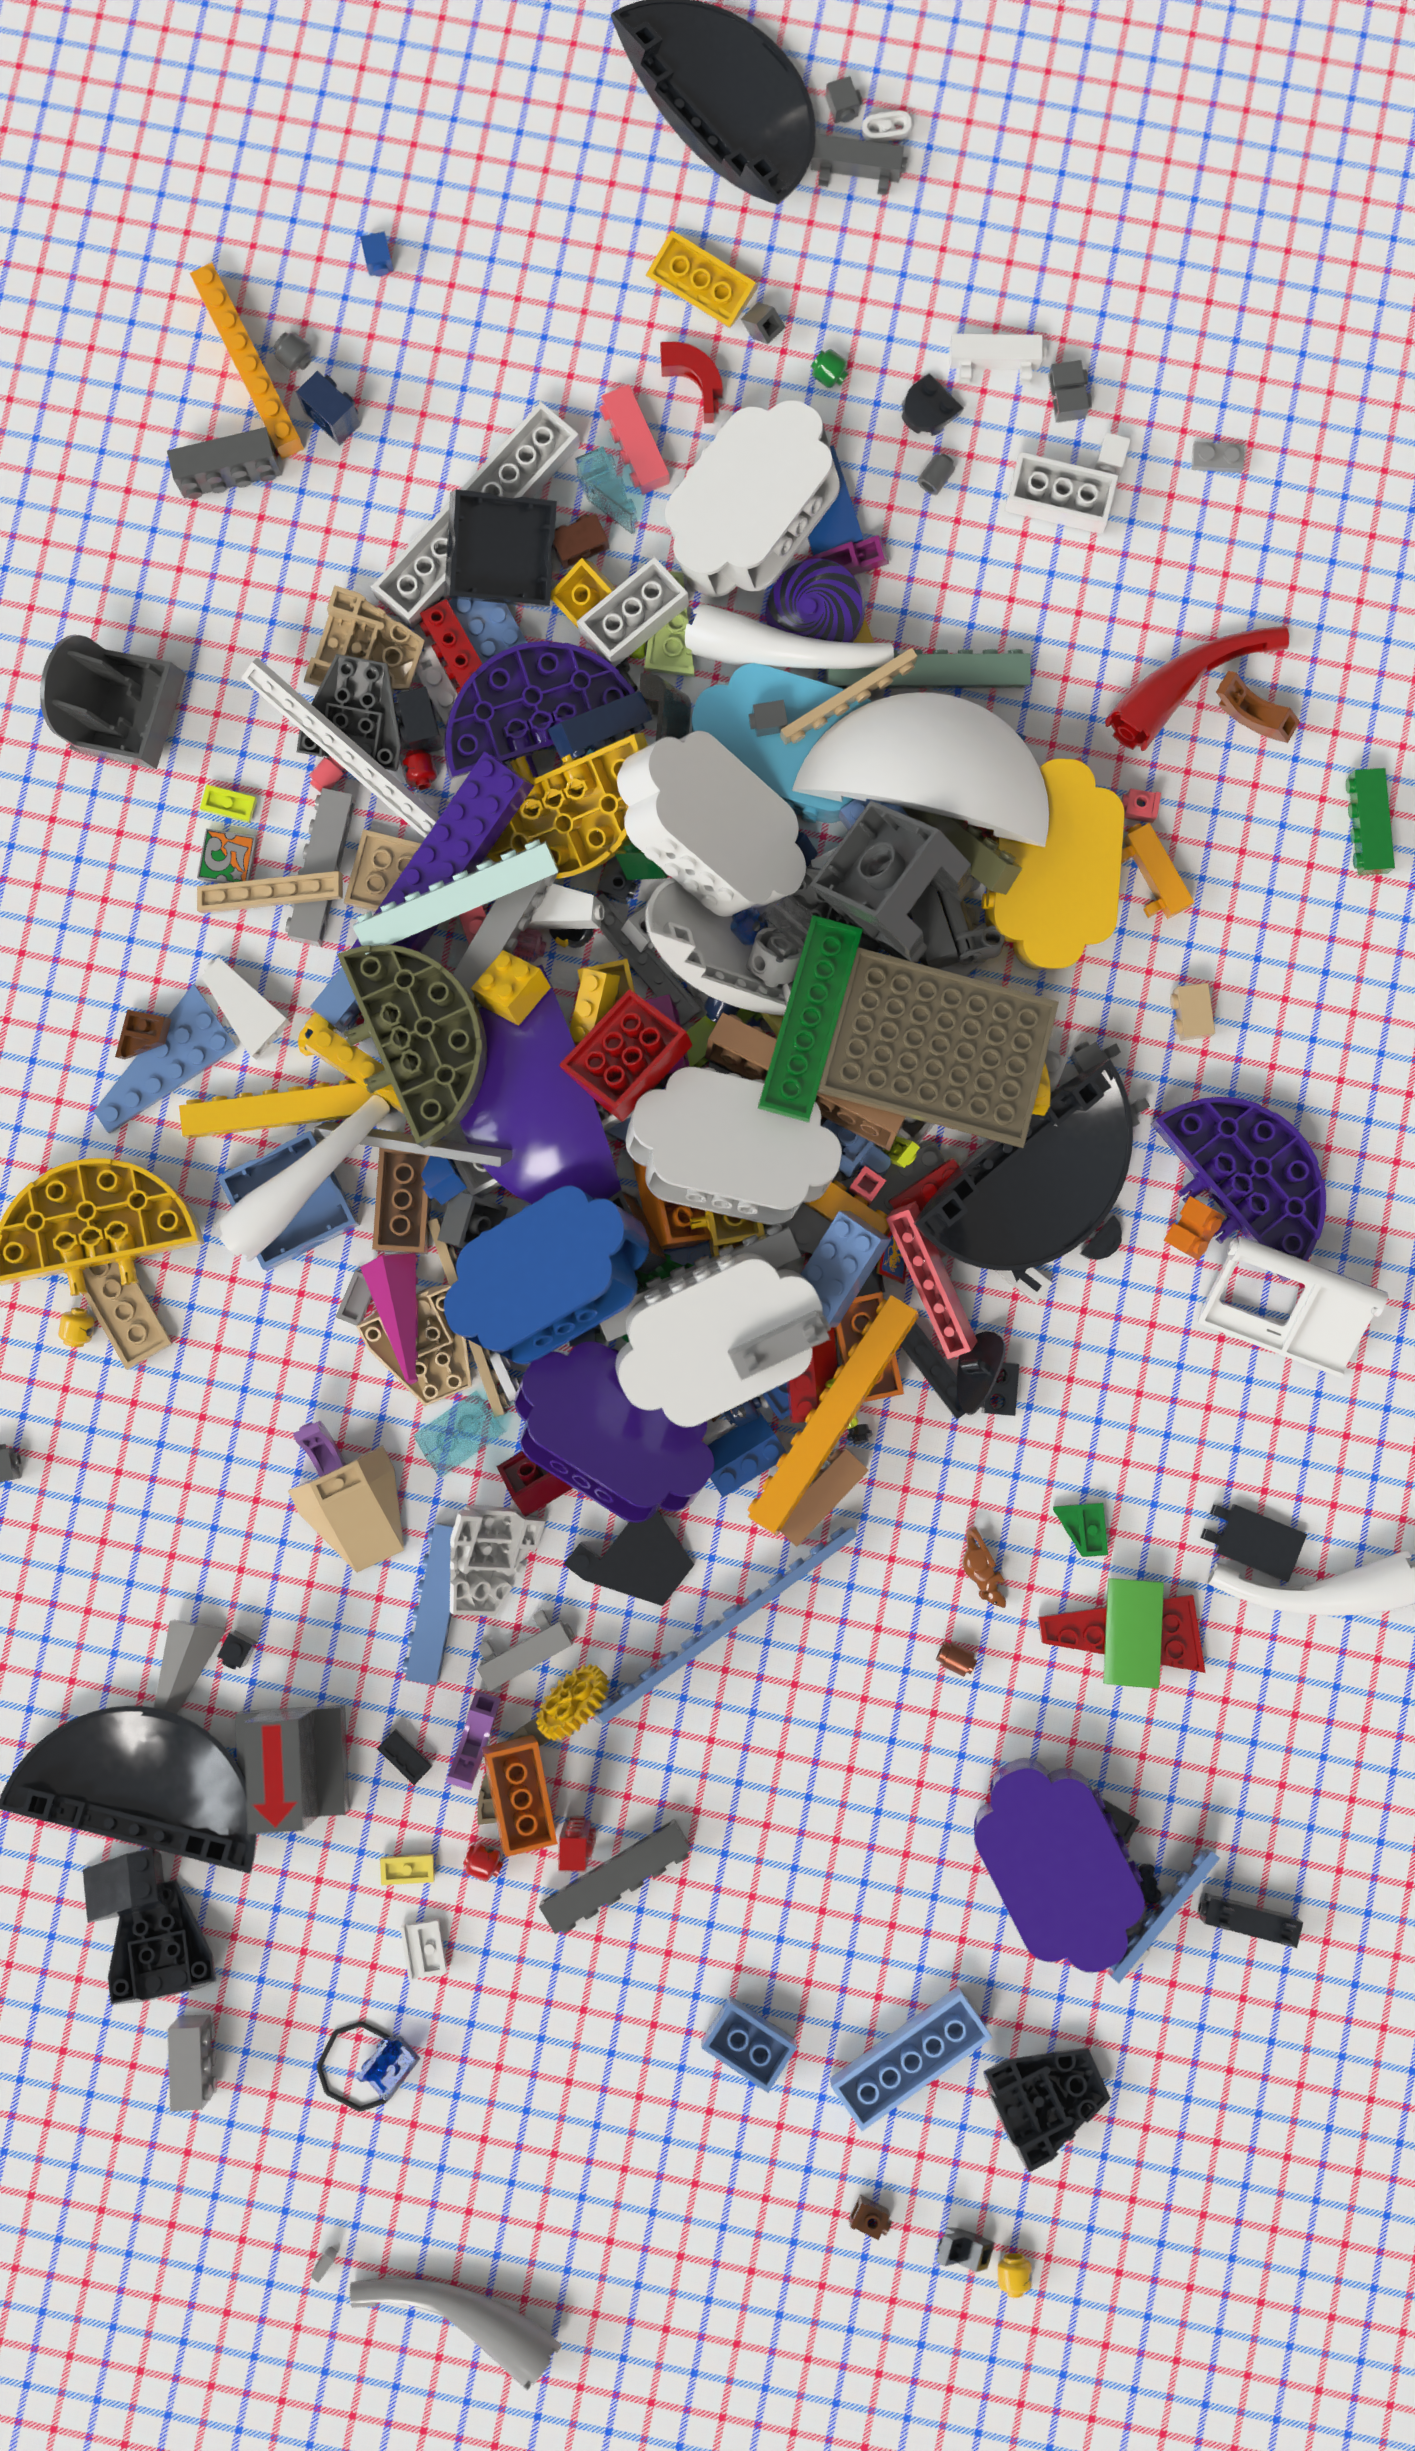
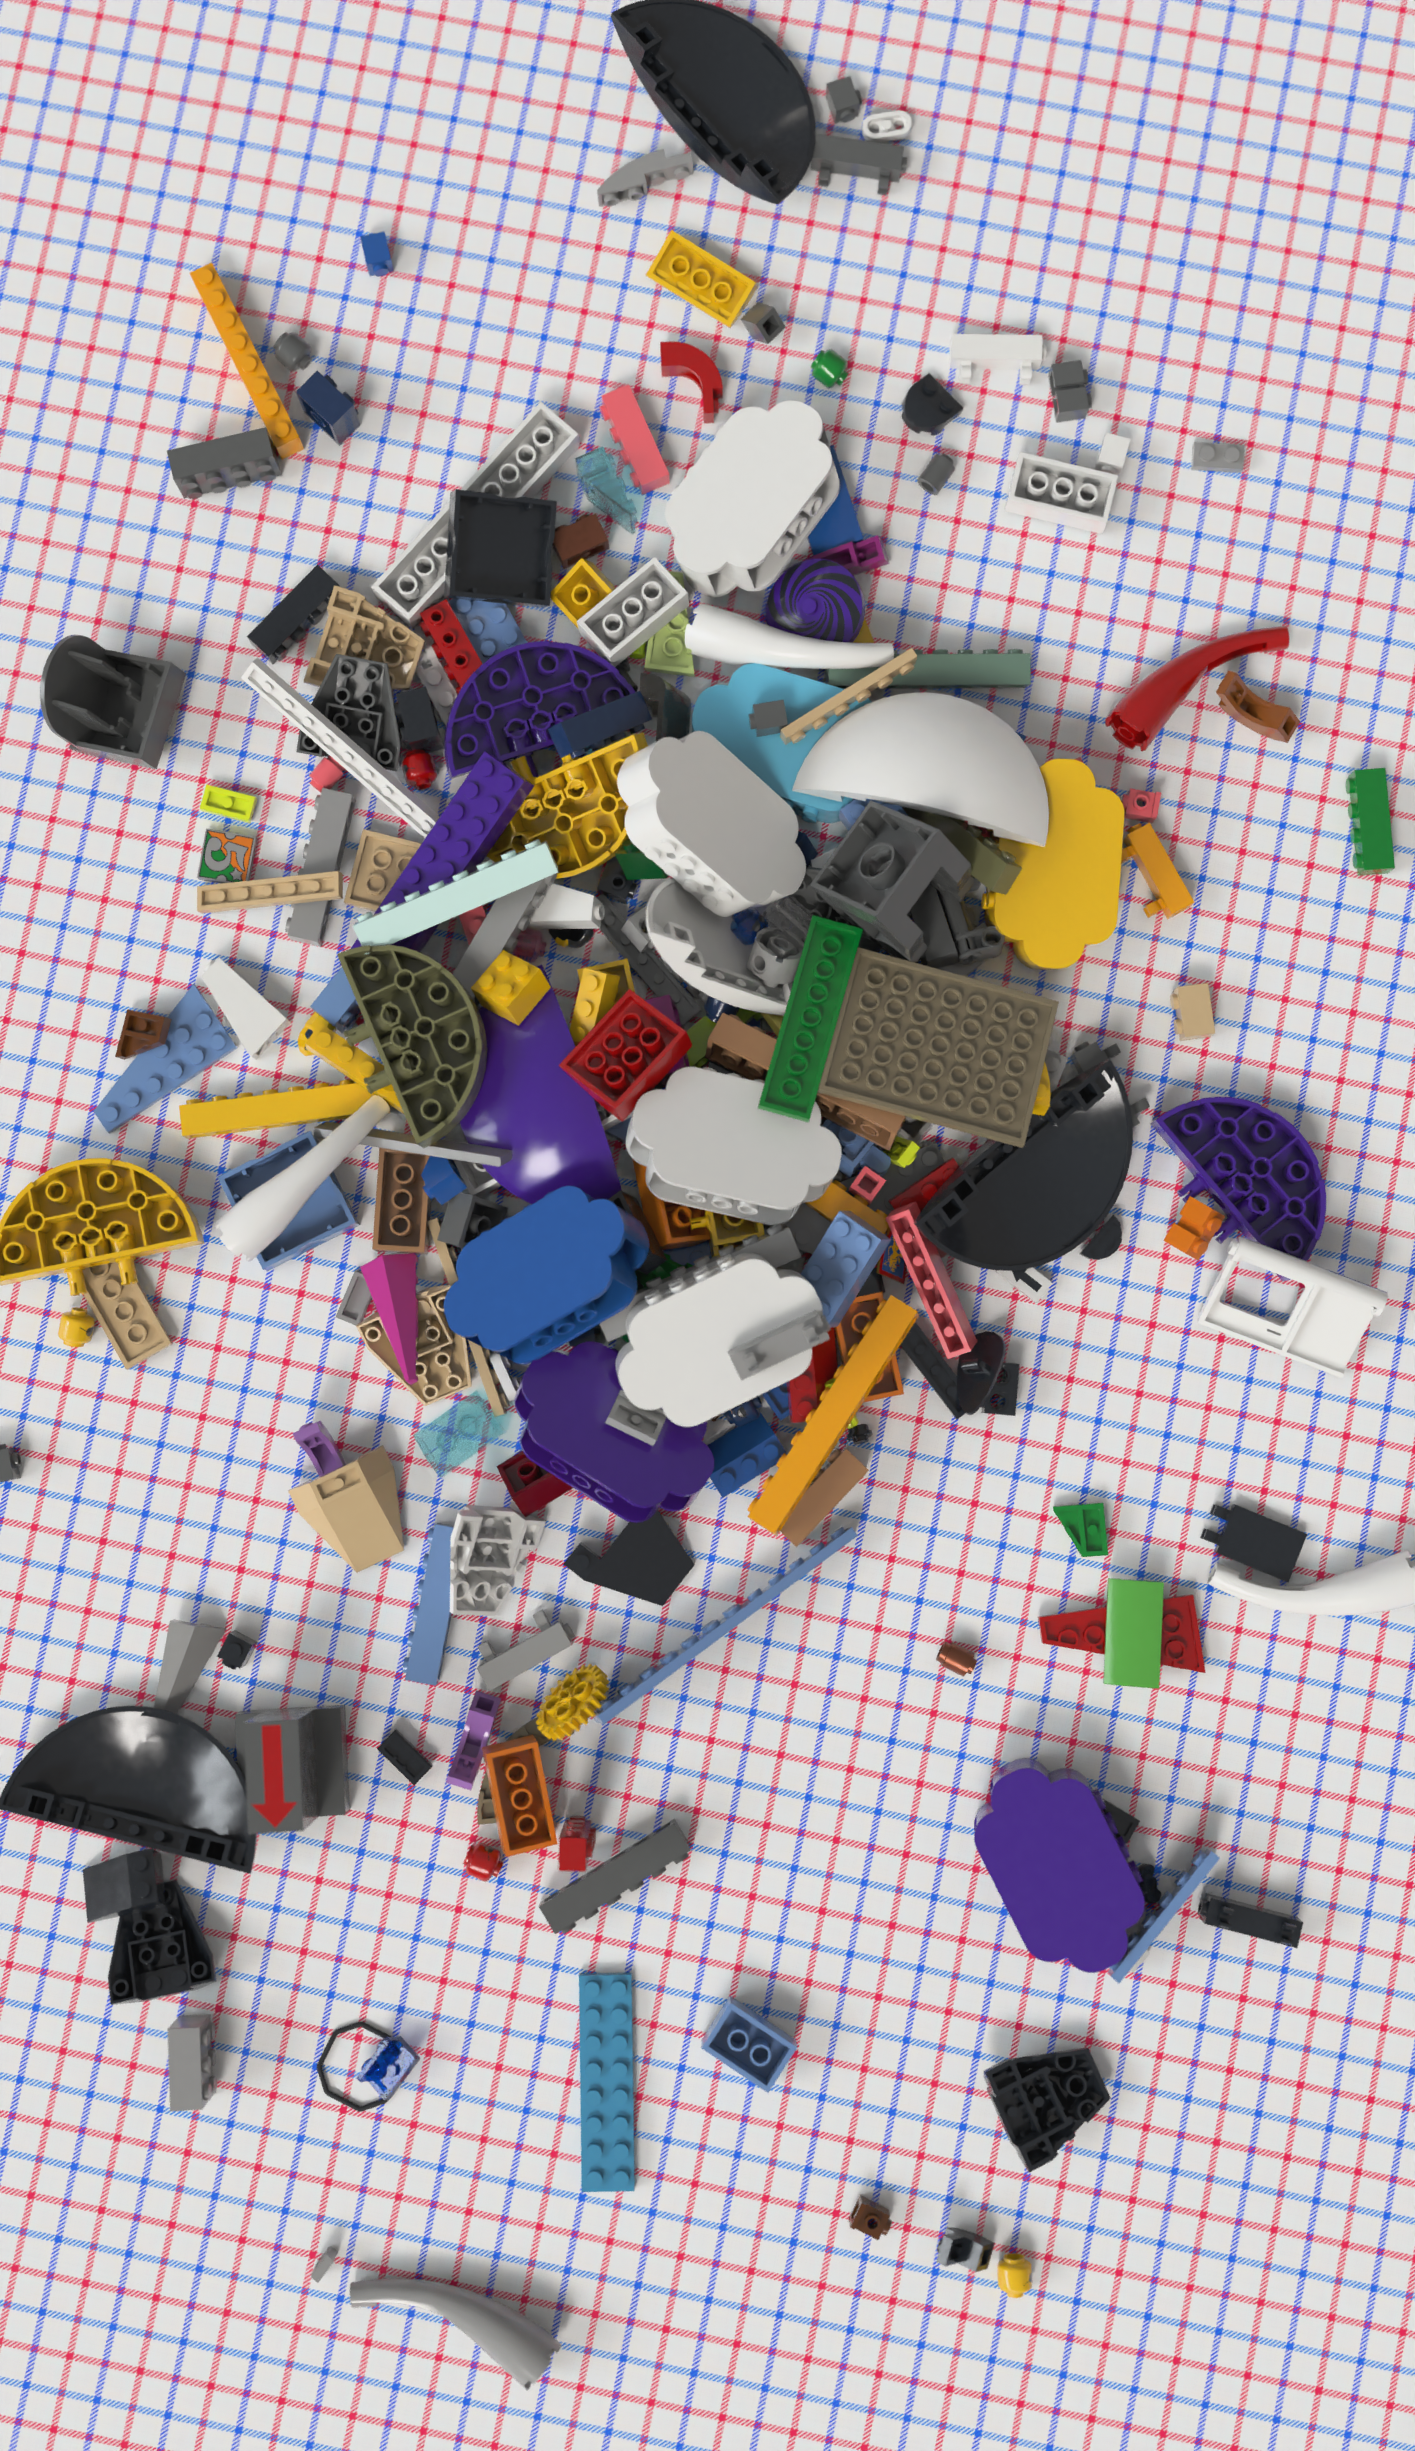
(293, 616): none -> black brick
(407, 1869): light yellow plate -> none
(423, 1949): white plate -> none
(606, 2082): none -> dark azure plate
(636, 1421): none -> light grey plate
(651, 169): none -> light grey slope
(910, 2058): light blue brick -> none
(979, 1567): dark orange animal -> none

